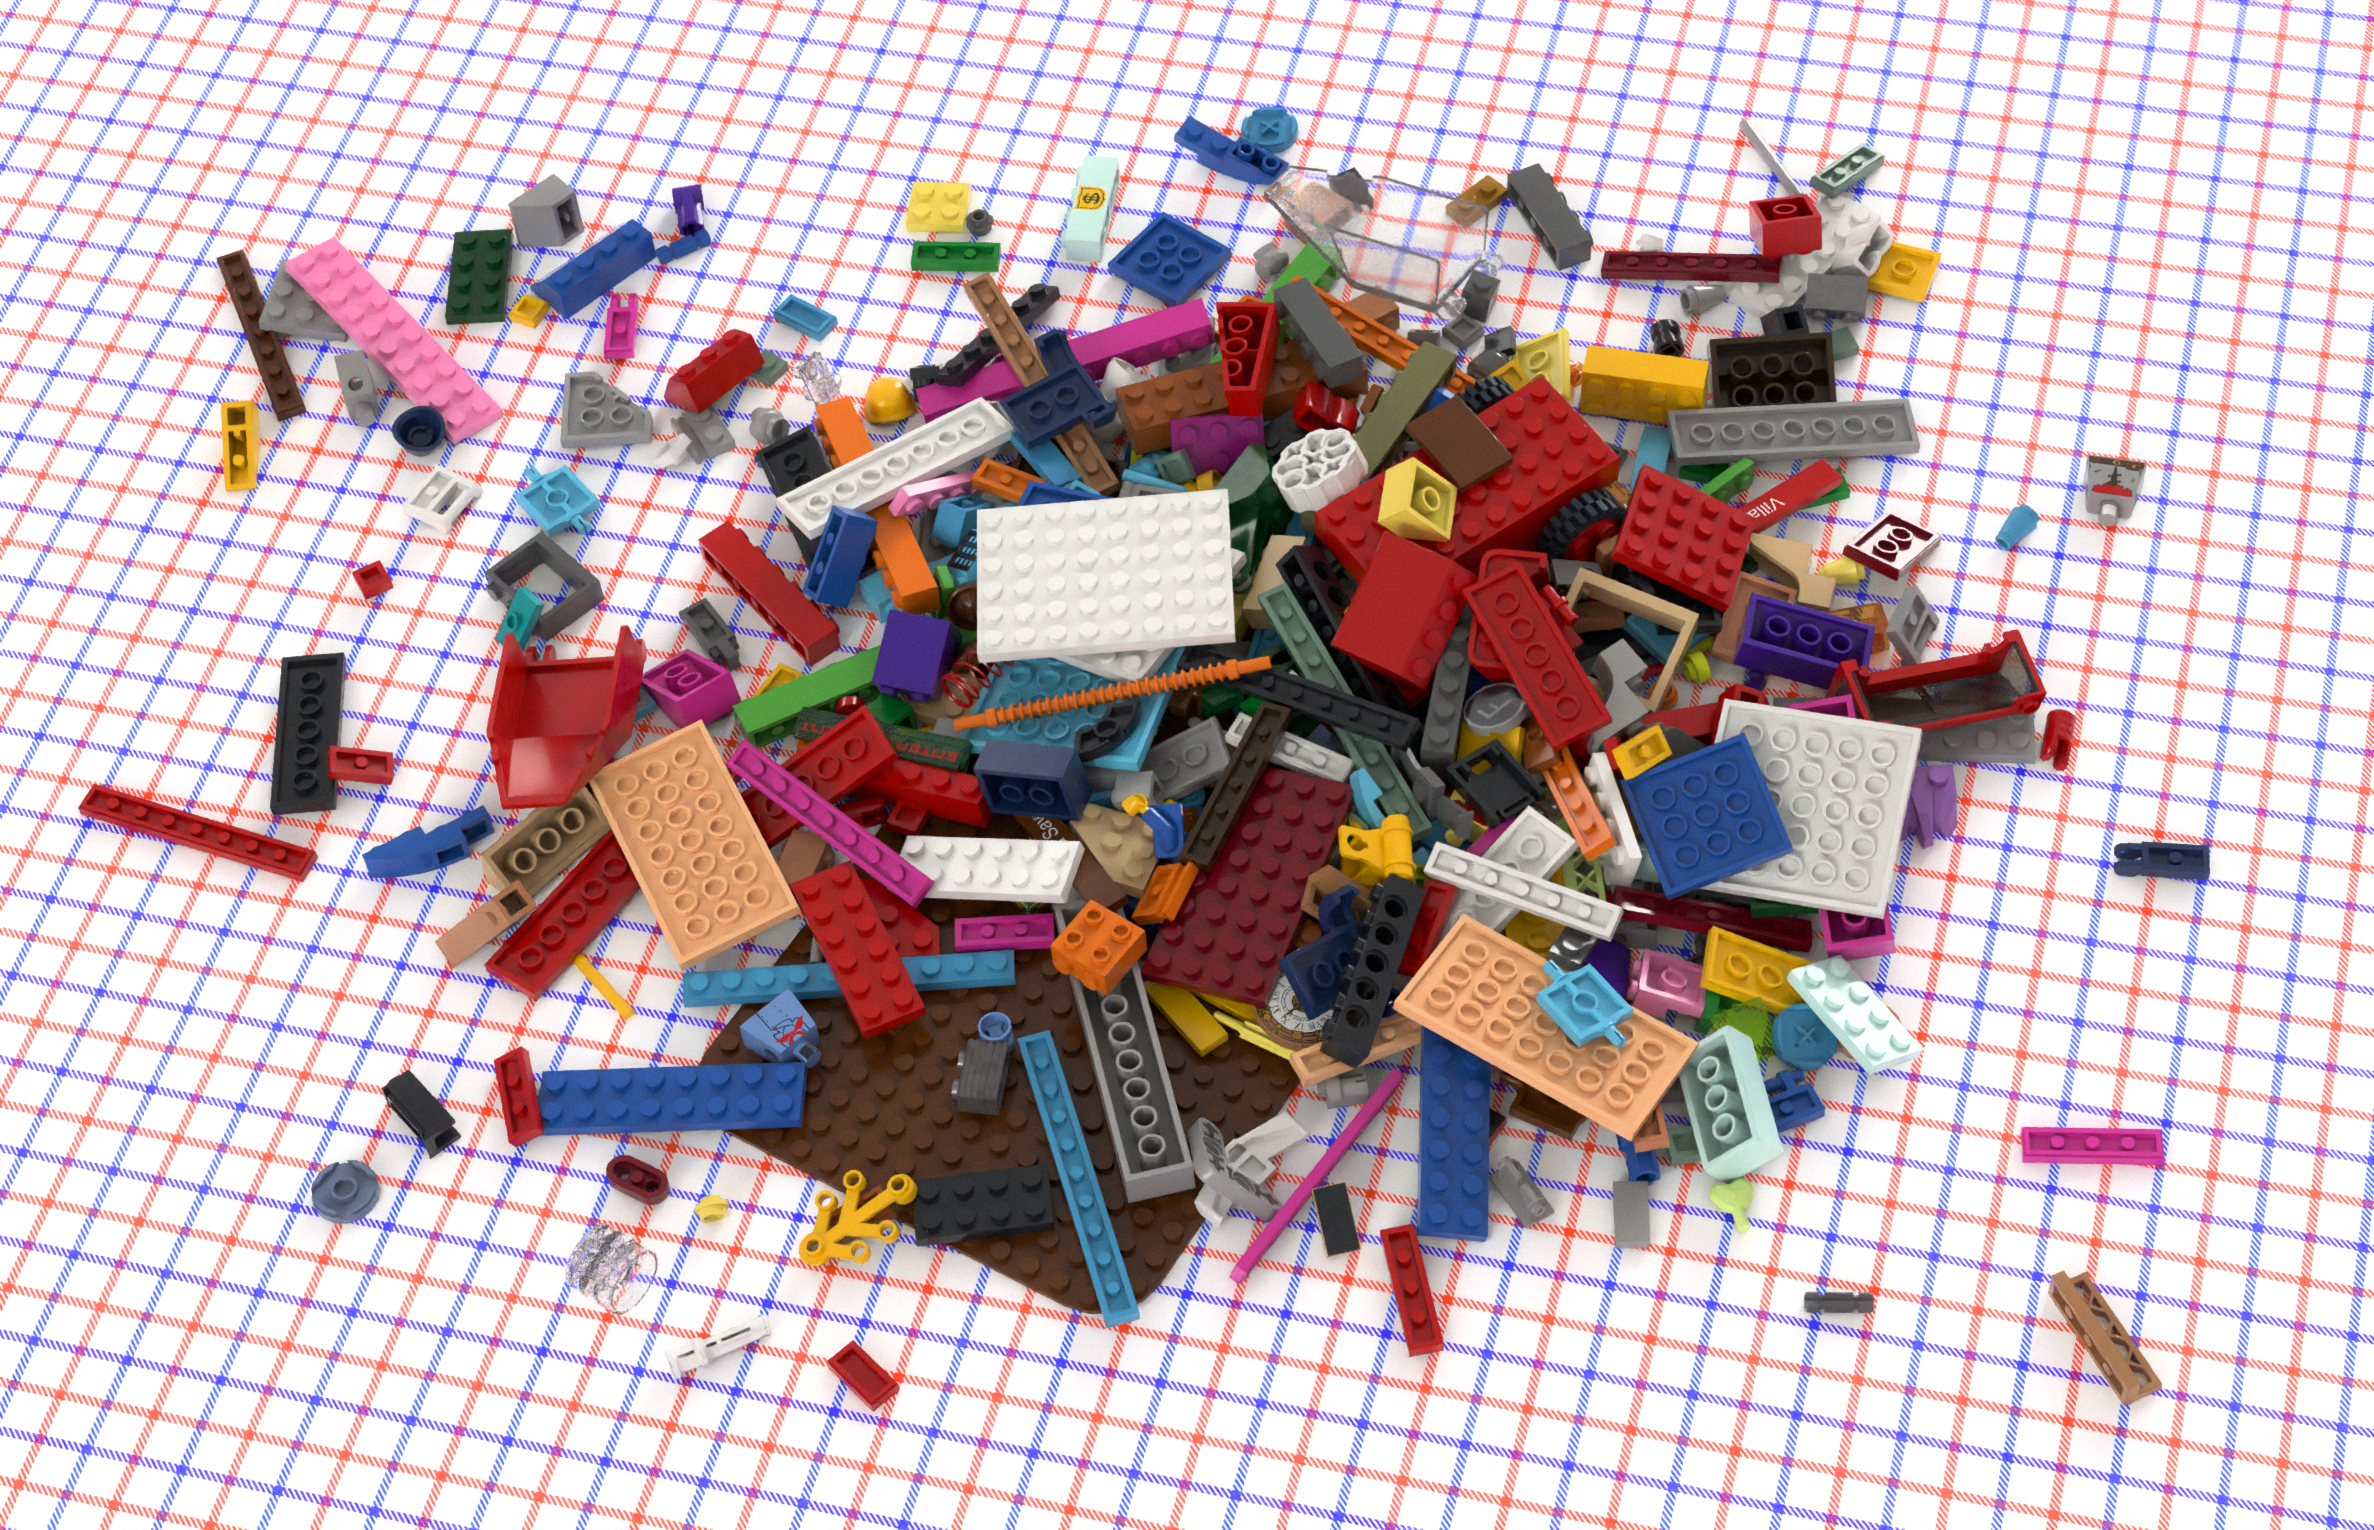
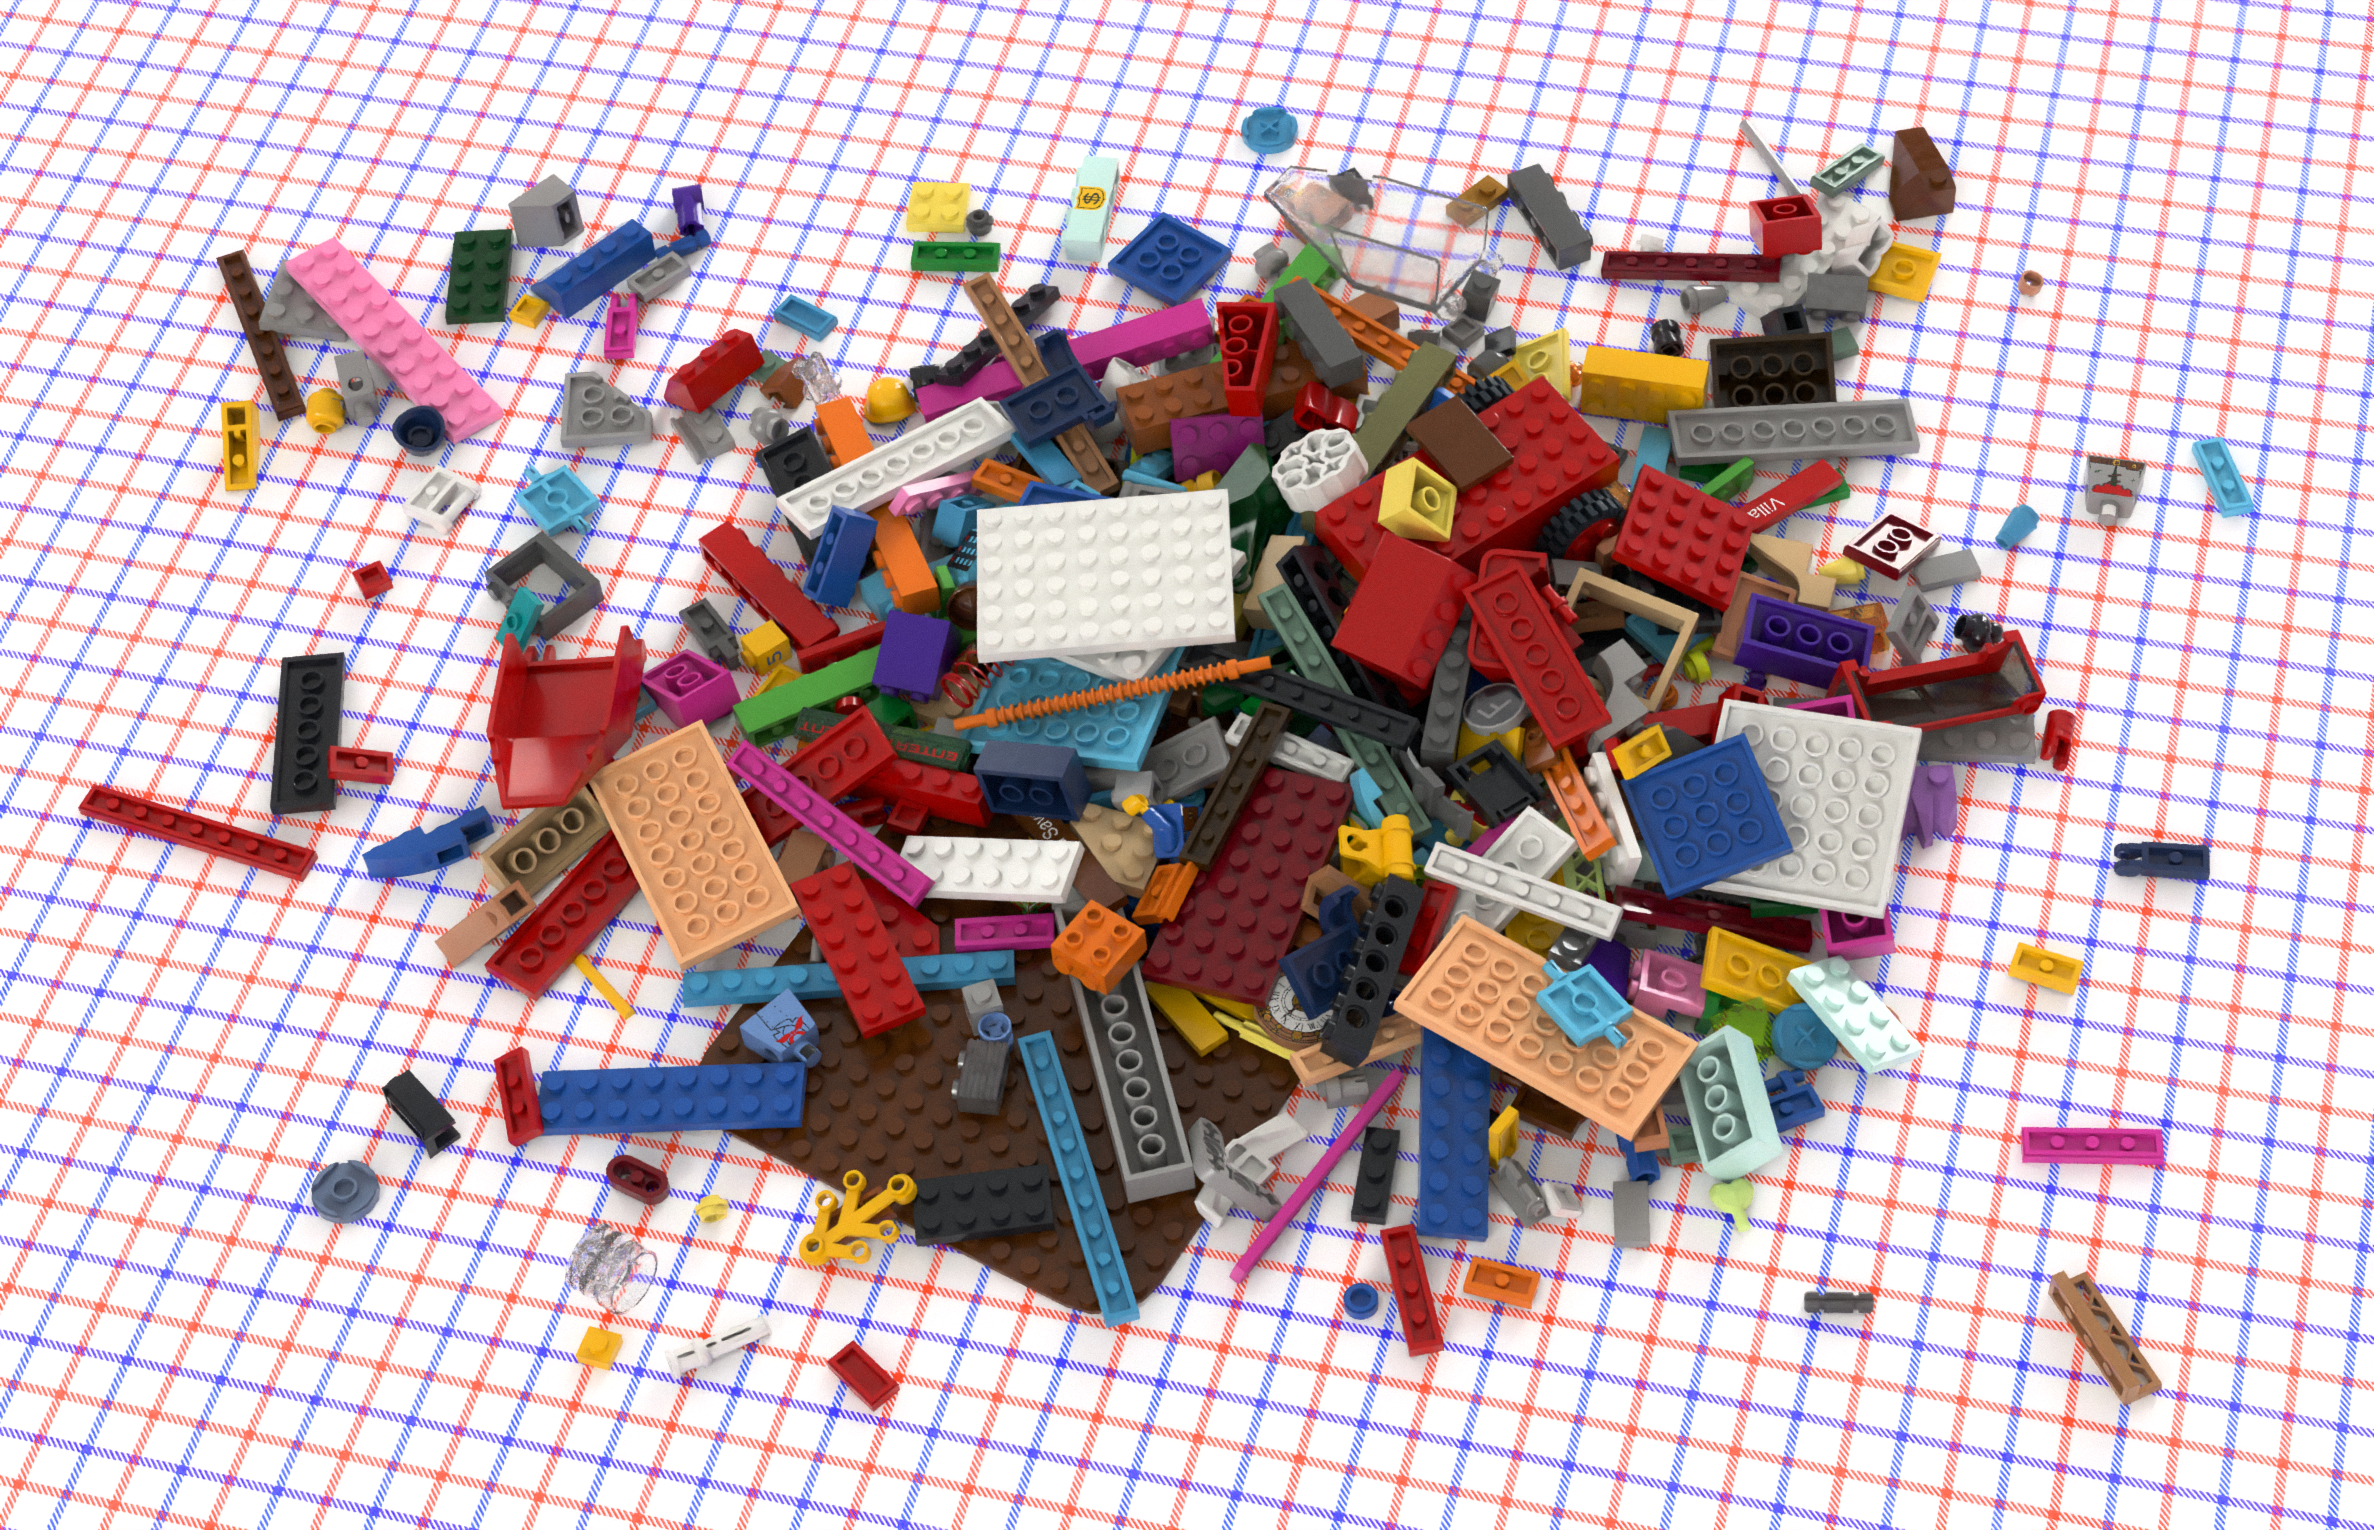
(325, 411): none -> yellow head
(599, 1348): none -> yellow plate
(659, 276): none -> light grey plate
(673, 451): white plate -> none
(765, 648): none -> yellow brick
(784, 386): none -> dark orange brick
(839, 648): none -> red tile
(980, 1000): none -> light grey brick
(1109, 731): black tile -> none
(1176, 467): sand green tile -> none
(1229, 157): blue slope -> none
(1335, 1219): black tile -> none
(1360, 1301): none -> blue tile
(1371, 399): dark orange tile -> none
(1375, 1176): none -> black plate
(1502, 1282): none -> orange plate
(1504, 1136): none -> yellow tile
(1560, 1200): none -> white tile
(1919, 177): none -> reddish brown wedge
(1946, 570): none -> light grey tile
(1976, 631): none -> black animal
(2035, 286): none -> nougat hinge
(2046, 968): none -> yellow plate
(2222, 477): none -> medium azure tile

